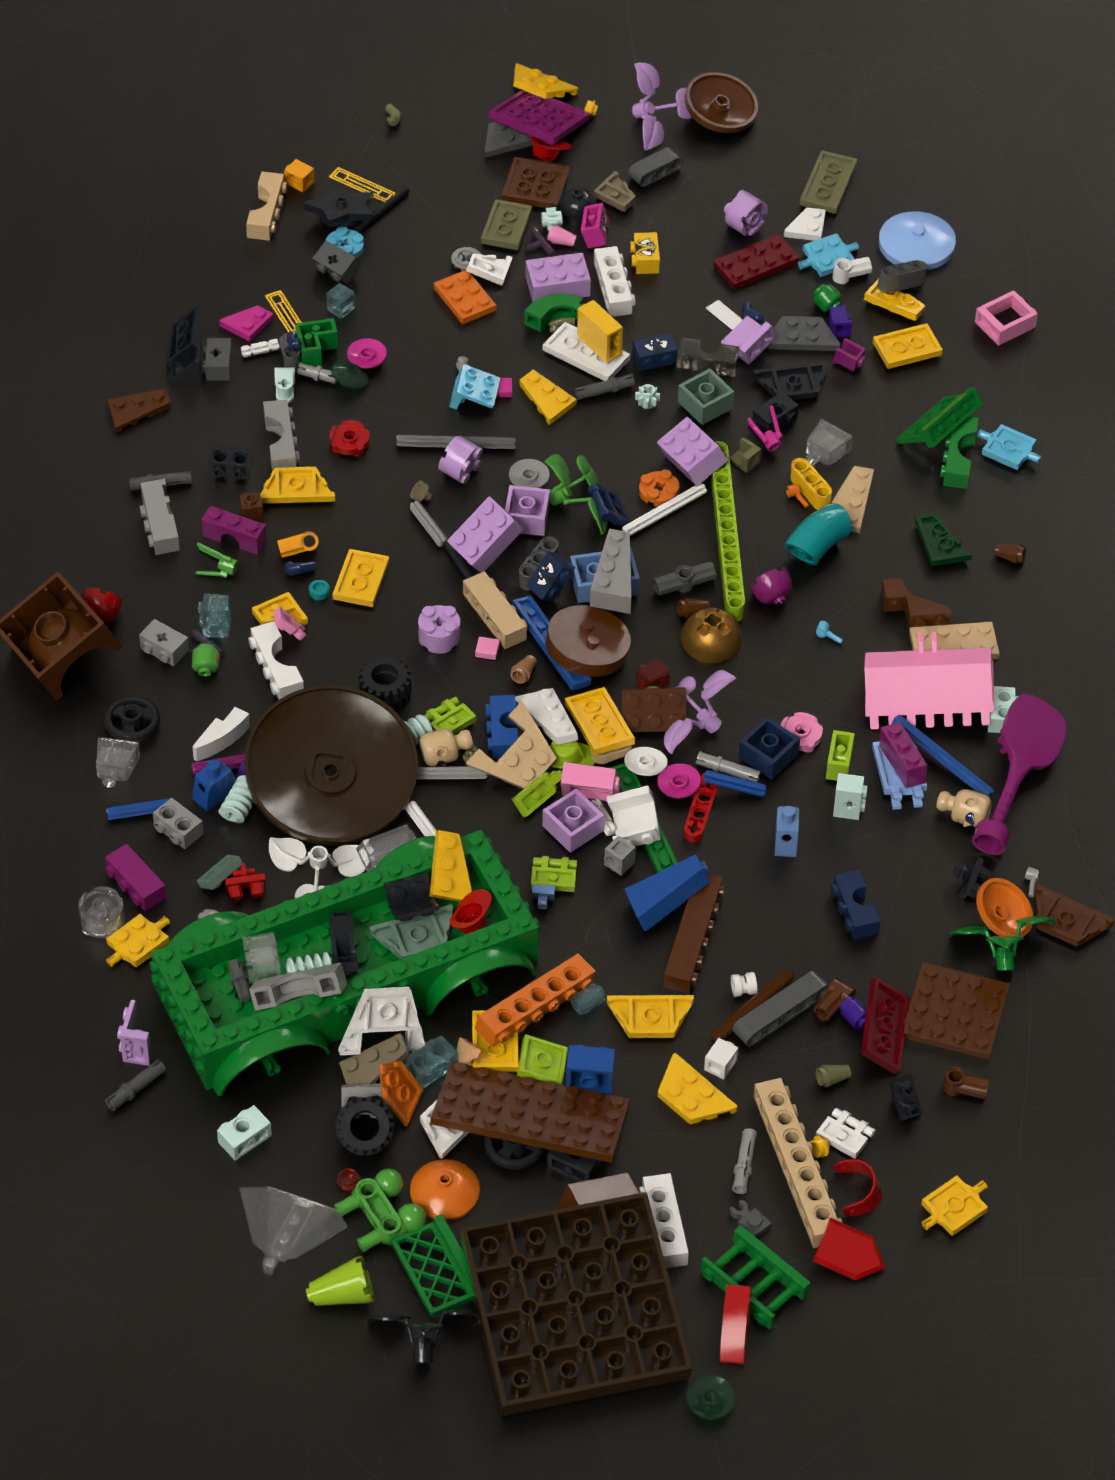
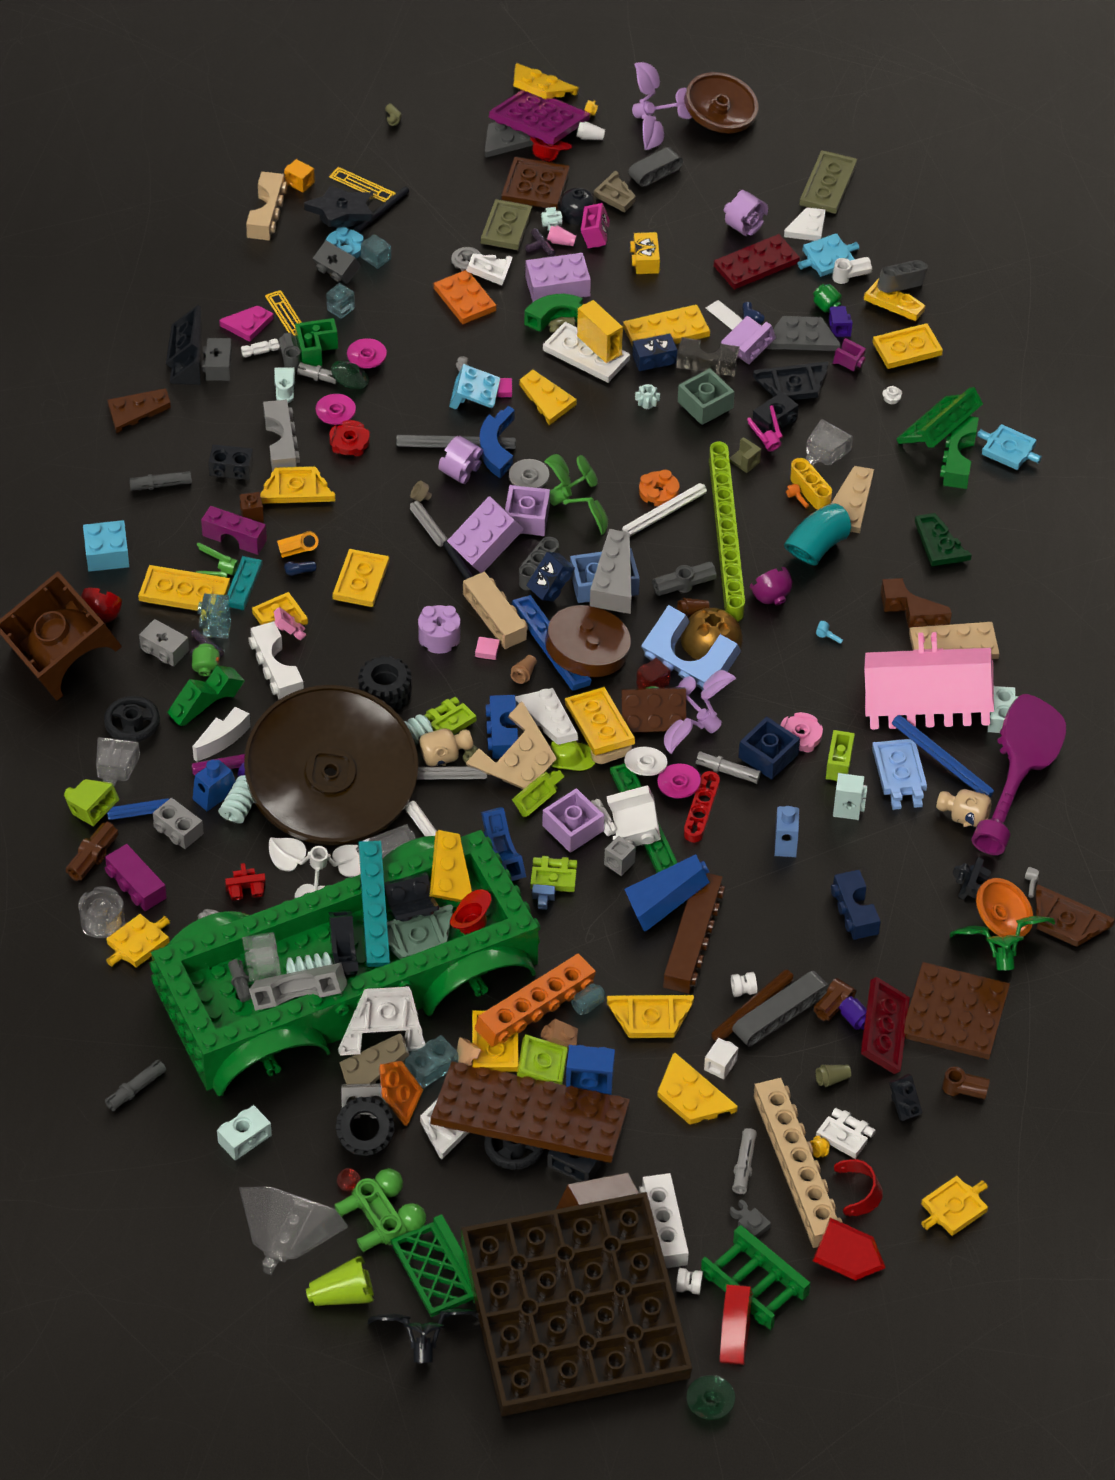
(91, 800): none -> lime torso
(92, 851): none -> reddish brown piece
(106, 545): none -> medium azure brick
(133, 1042): lavender bracket -> none
(158, 517): light grey wedge -> none
(180, 587): none -> yellow plate
(199, 694): none -> green arch
(213, 878): sand green plate -> none
(244, 582): none -> teal tile
(293, 342): dark blue arm -> none
(319, 590): teal tile -> none
(335, 409): none -> dark pink dish
(373, 903): none -> teal plate
(375, 251): none -> clear light blue brick
(451, 1198): orange dish -> none
(493, 454): none -> blue arch
(498, 832): none -> blue arch
(560, 1033): none -> medium nougat bracket
(590, 132): none -> white cone
(590, 781): bright pink window -> none
(609, 505): dark blue plate -> none
(613, 281): white brick -> none
(613, 384): dark grey pin -> none
(662, 642): none -> light blue arch
(680, 322): none -> yellow plate
(684, 1279): none -> white wheel
(692, 451): lavender brick -> none
(734, 783): blue axle -> none
(892, 395): none -> white plate
(903, 755): magenta brick -> none
(917, 237): light blue dish -> none
(994, 329): bright pink window -> none
(1012, 552): reddish brown cone -> none

